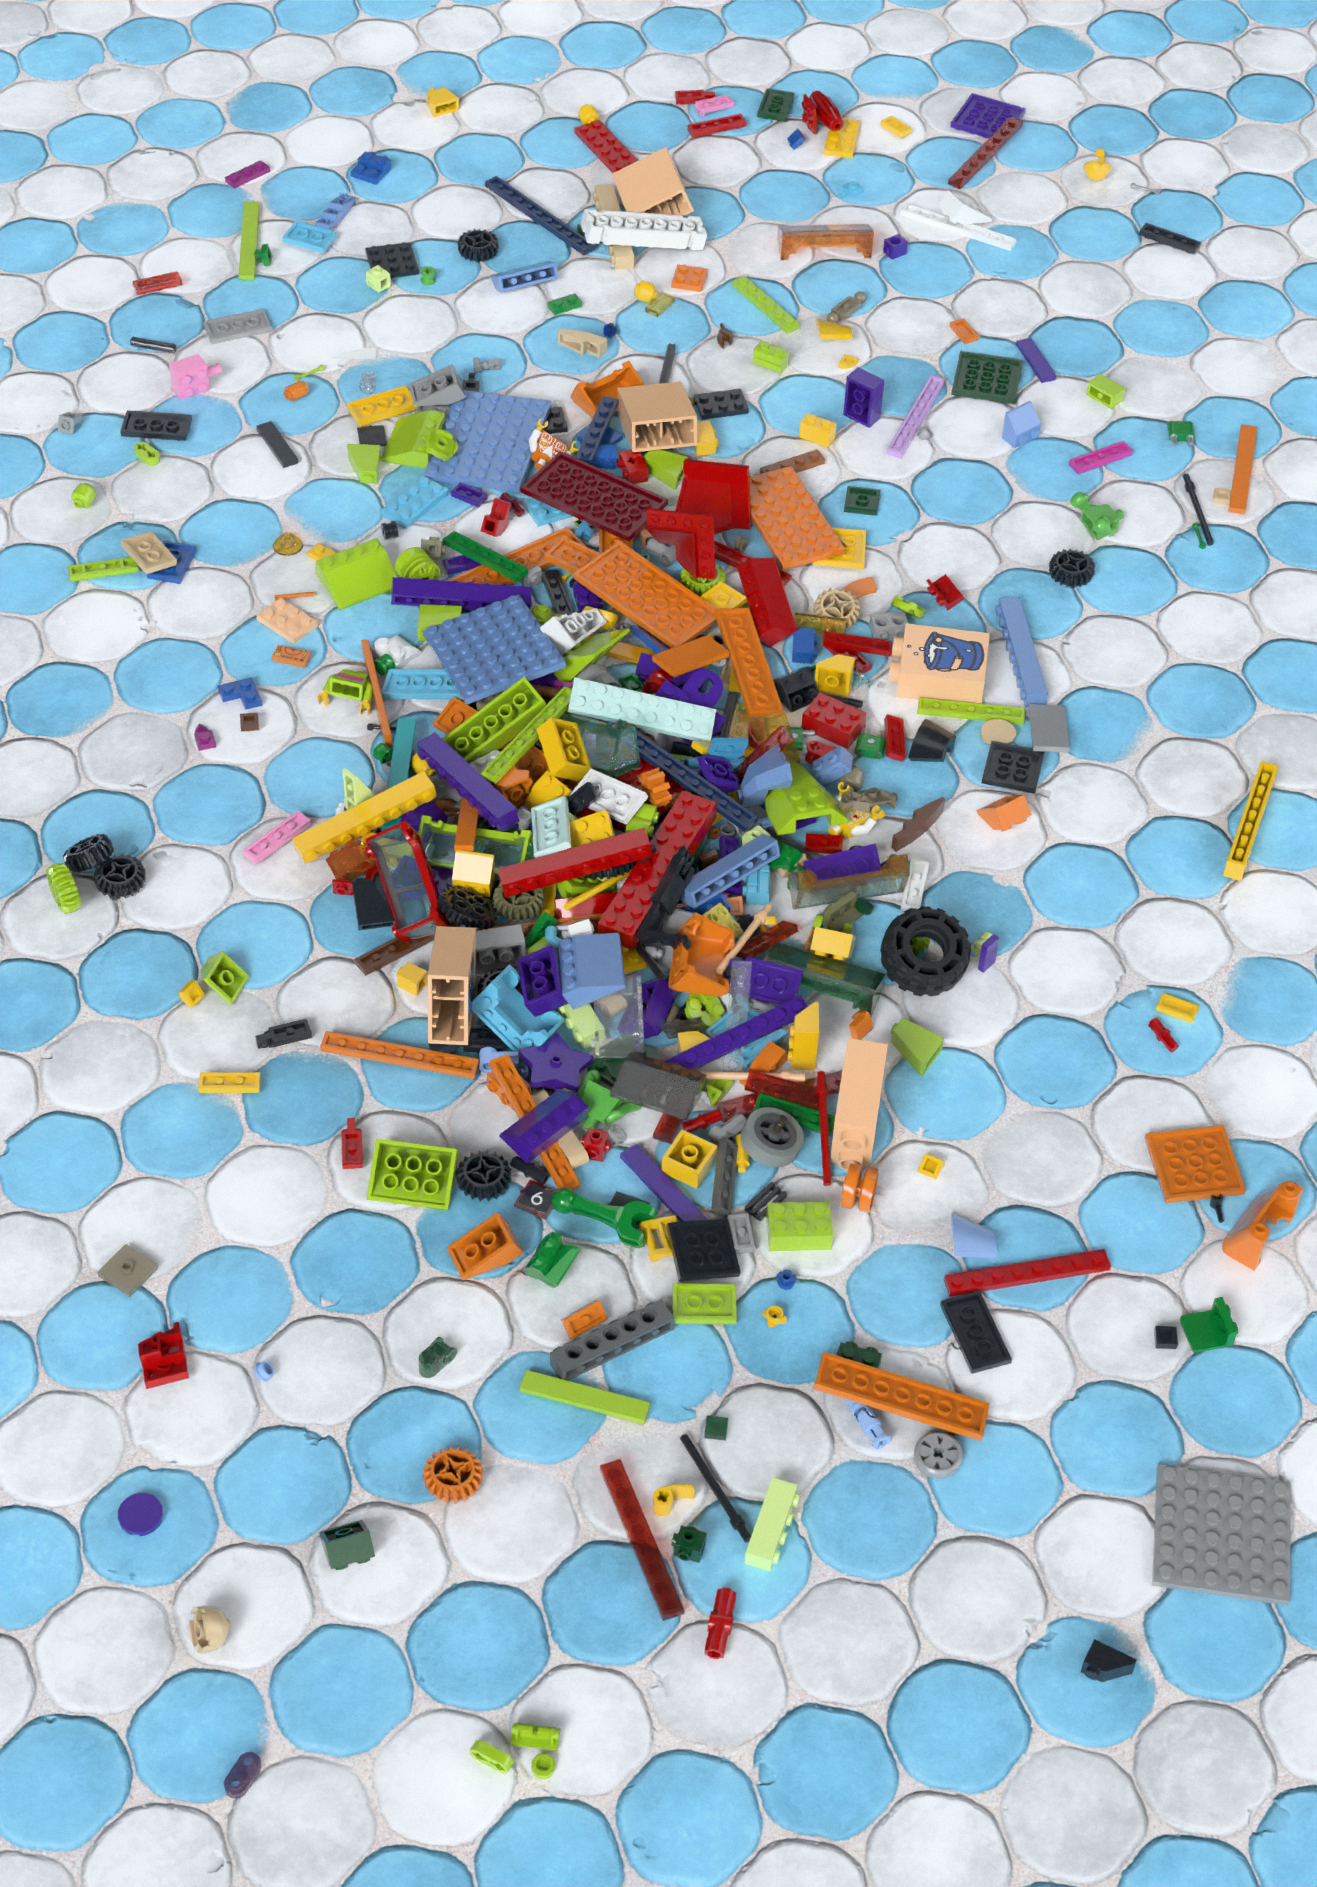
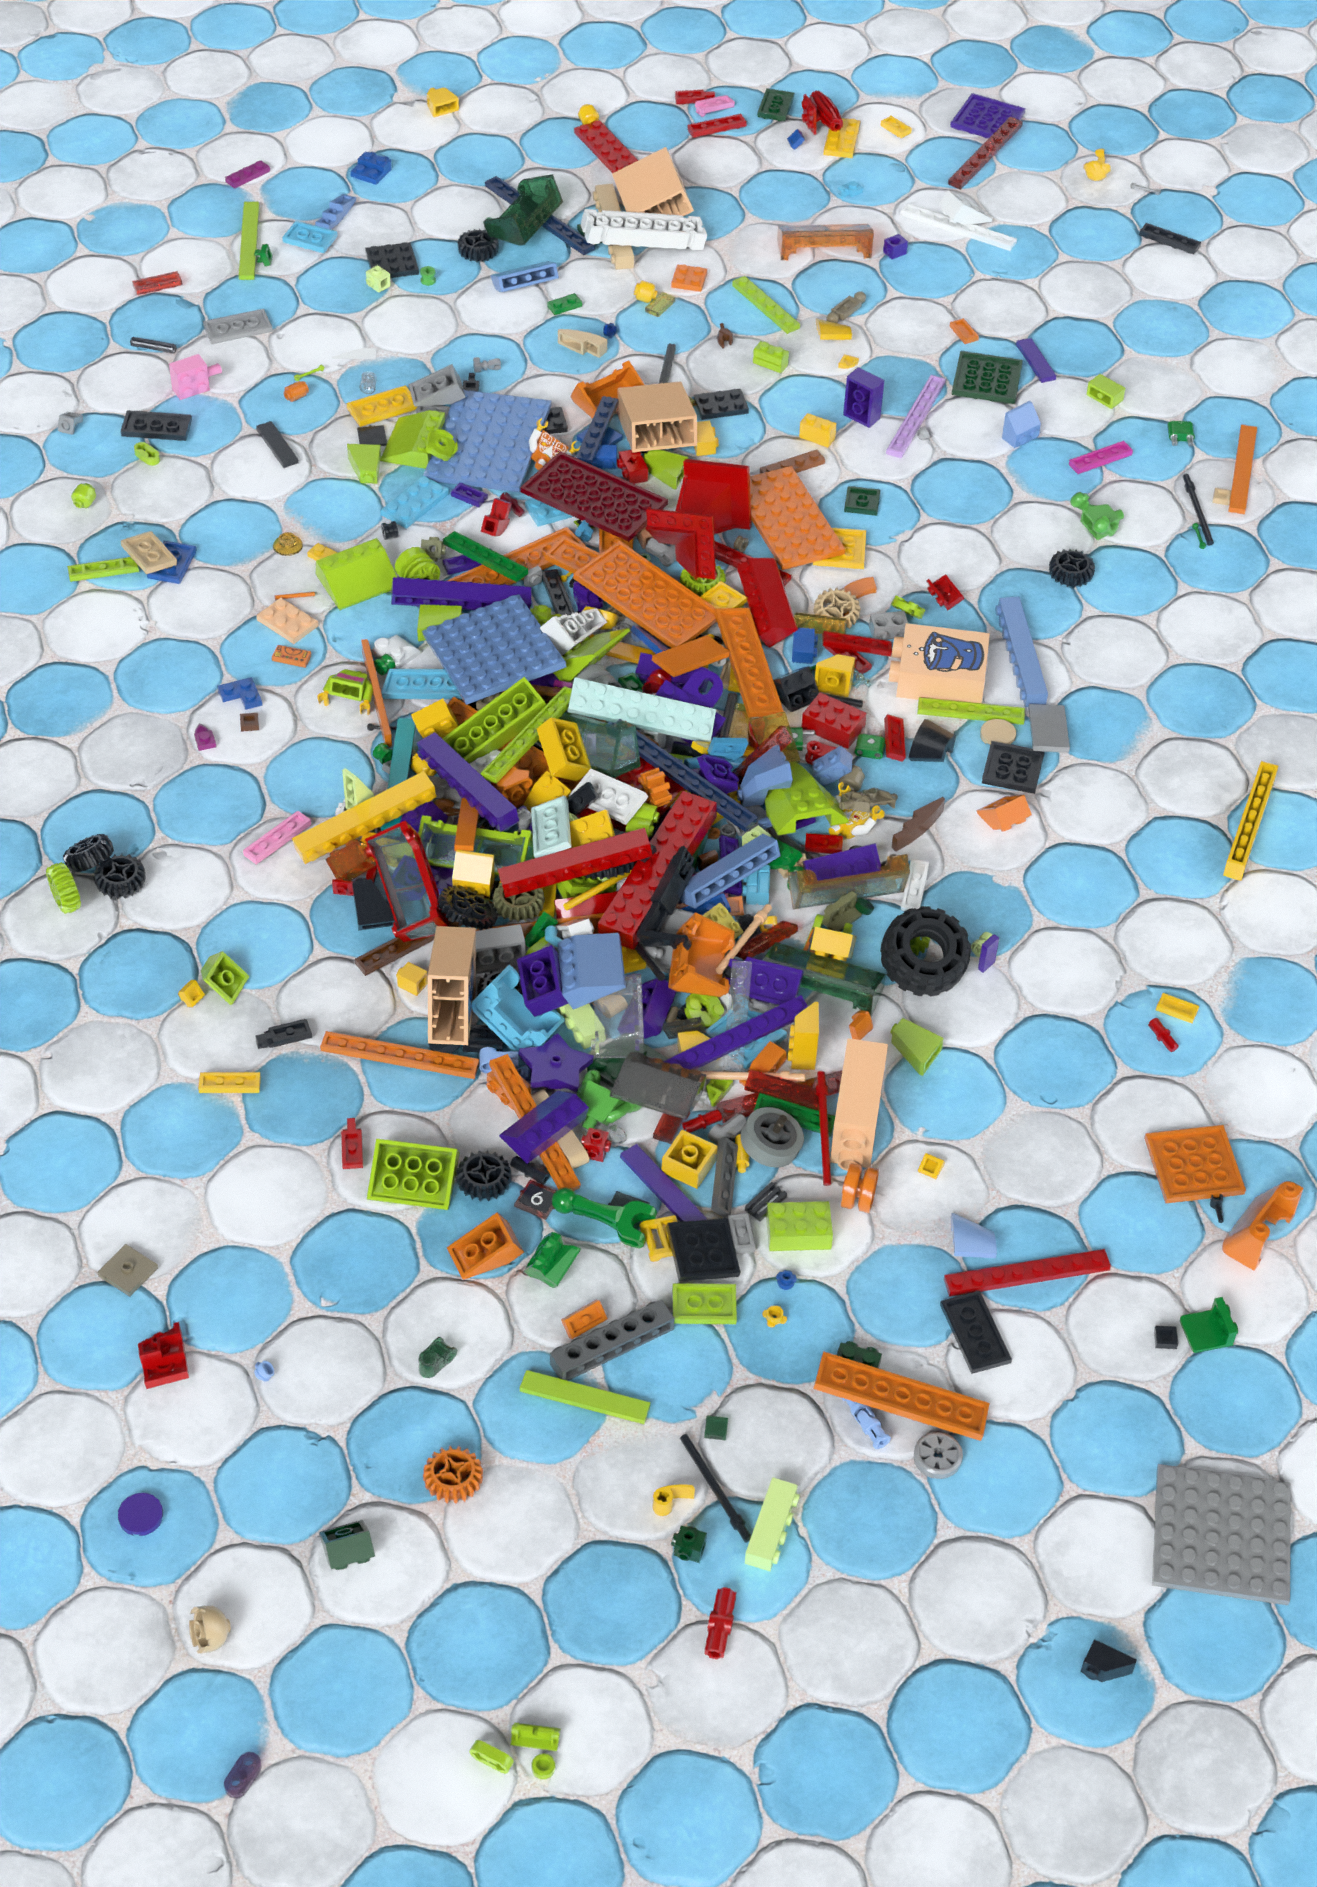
(435, 718): none -> yellow brick
(522, 219): none -> clear green windscreen
(641, 1540): clear red plate -> none

